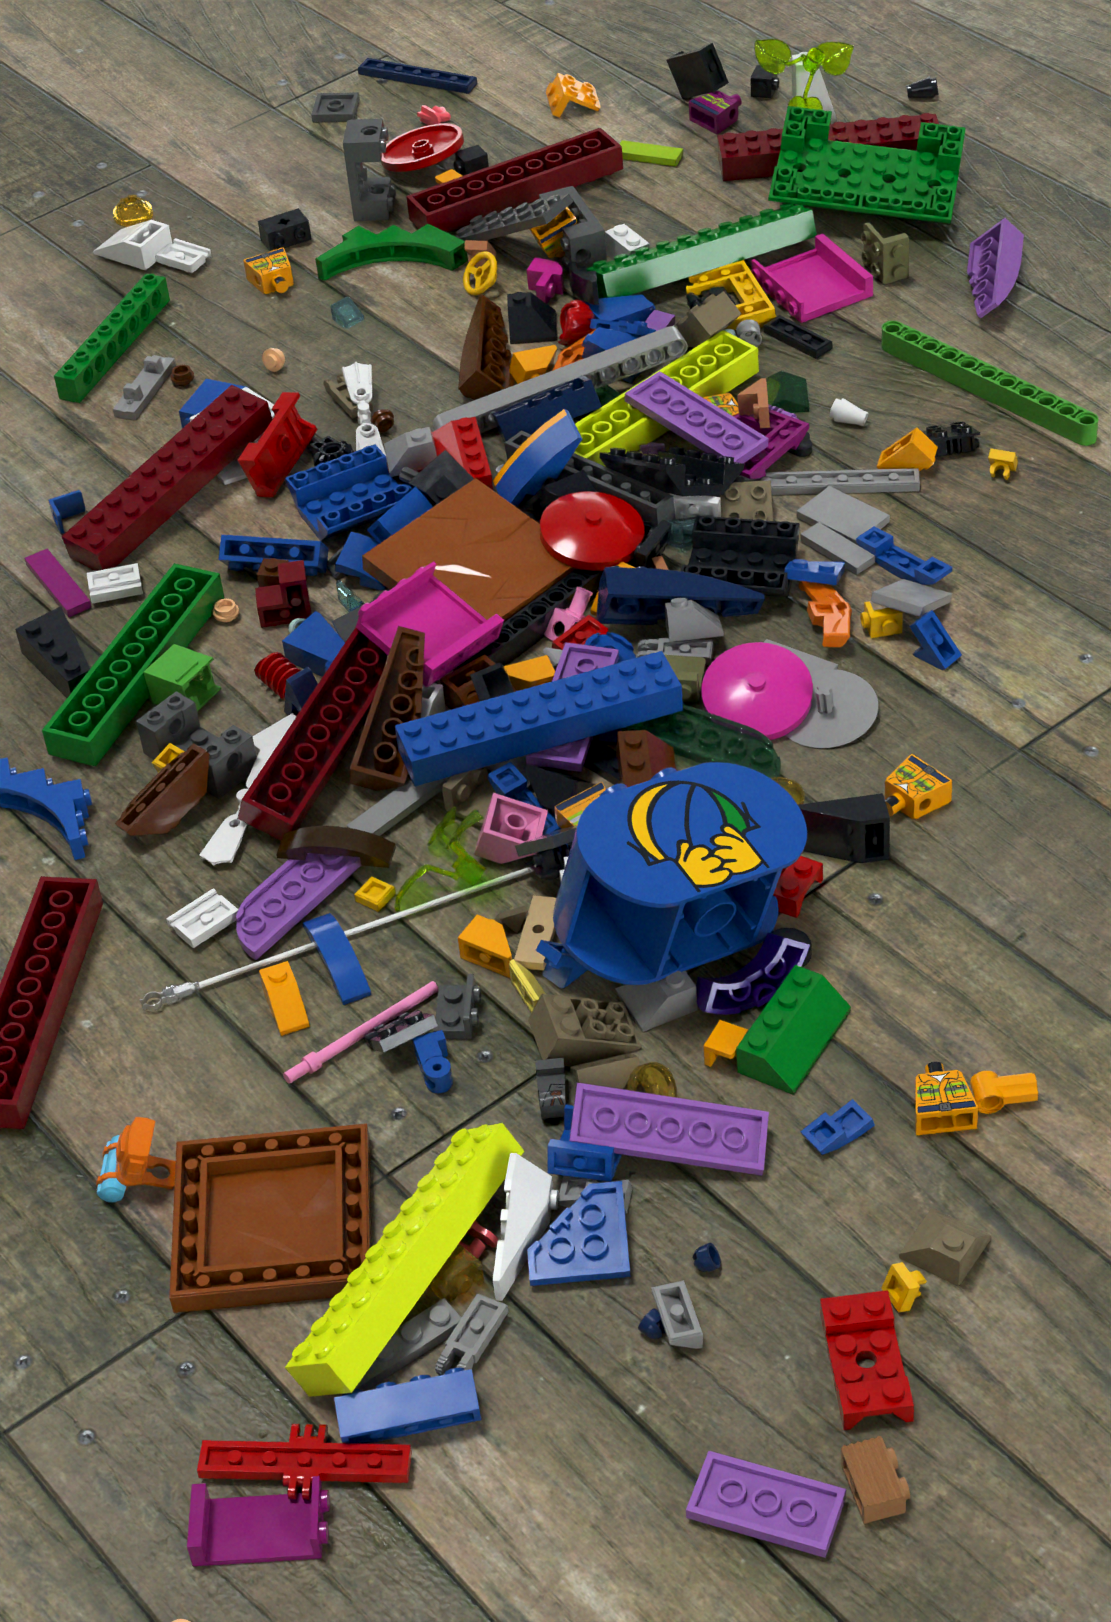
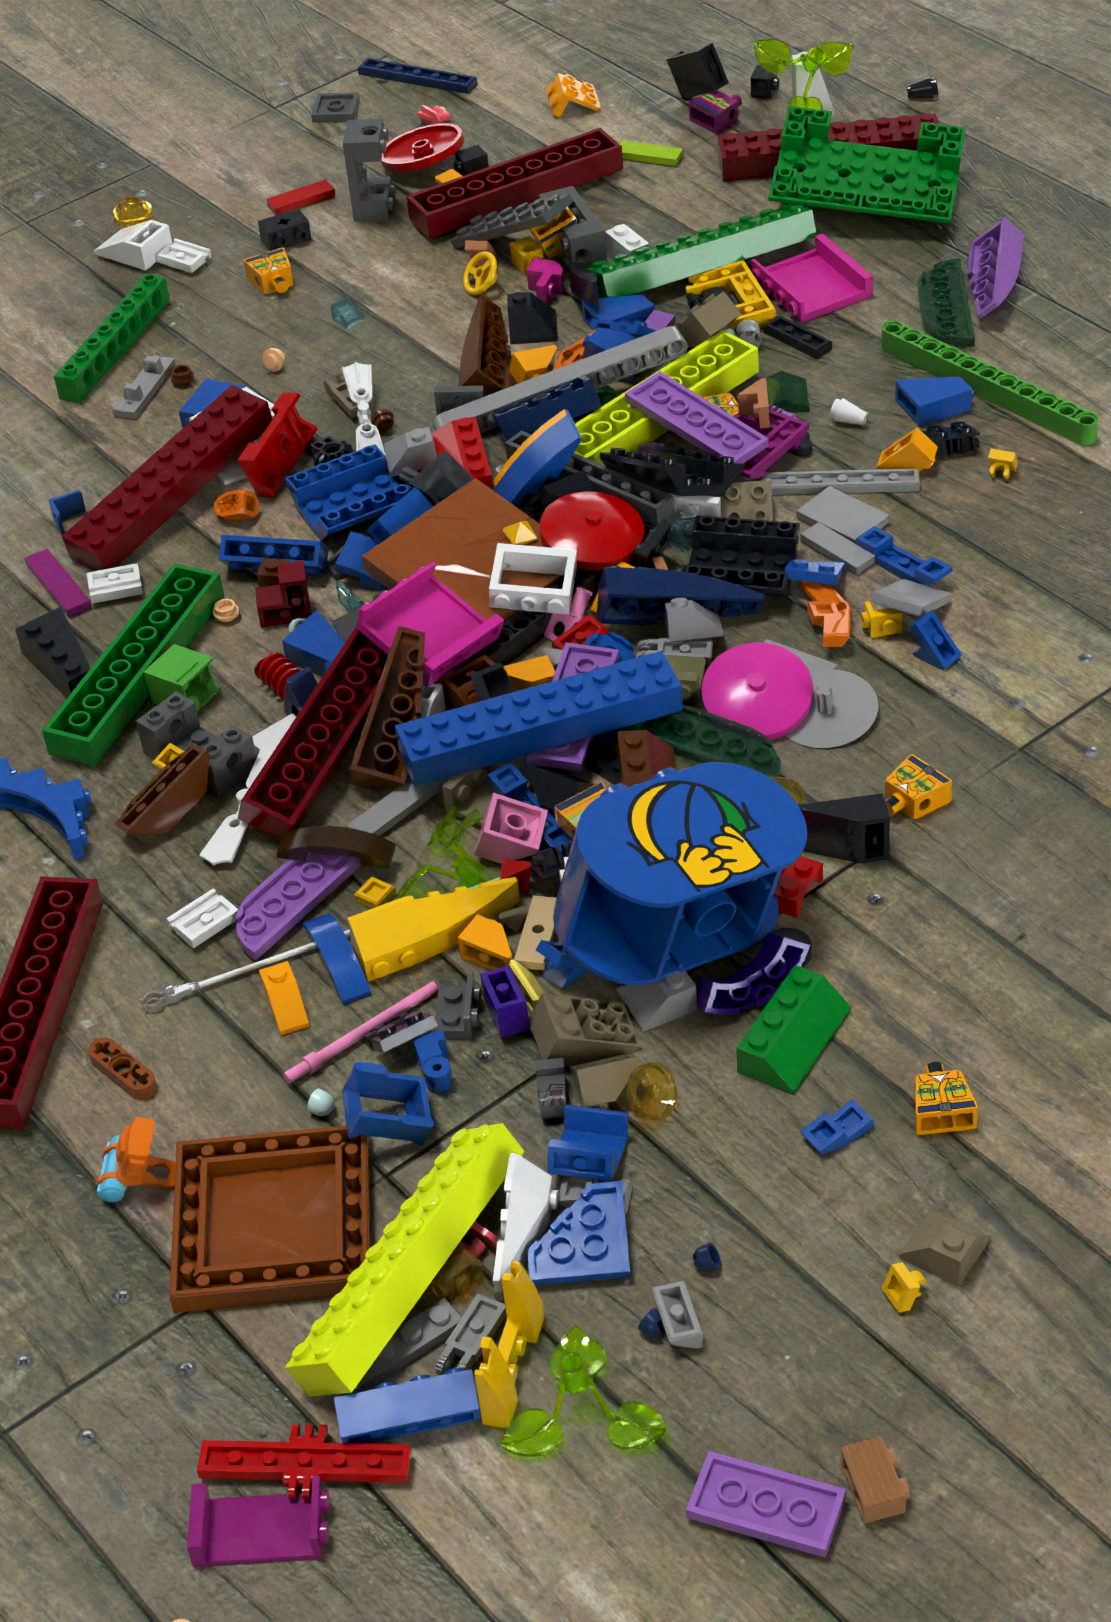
(125, 1080): none -> dark orange beam
(237, 505): none -> orange rock
(301, 197): none -> red tile
(320, 1103): none -> light aqua hinge
(375, 1082): none -> blue piece
(392, 244): green arch -> none
(421, 928): none -> yellow wedge
(454, 396): none -> dark grey bracket
(499, 1371): none -> yellow wedge
(505, 1001): none -> dark purple brick
(517, 869): none -> red slope
(520, 533): none -> yellow slope
(523, 253): none -> yellow brick
(533, 560): none -> white window
(546, 841): dark grey tile -> none
(574, 1363): none -> clear neon green plant
(575, 322): red piece -> none
(670, 1128): medium lavender plate -> none
(723, 1042): light orange panel -> none
(864, 1329): red piece -> none
(885, 256): olive bracket -> none
(933, 398): none -> blue slope
(945, 304): none -> clear green plate
(994, 1091): light orange piece -> none

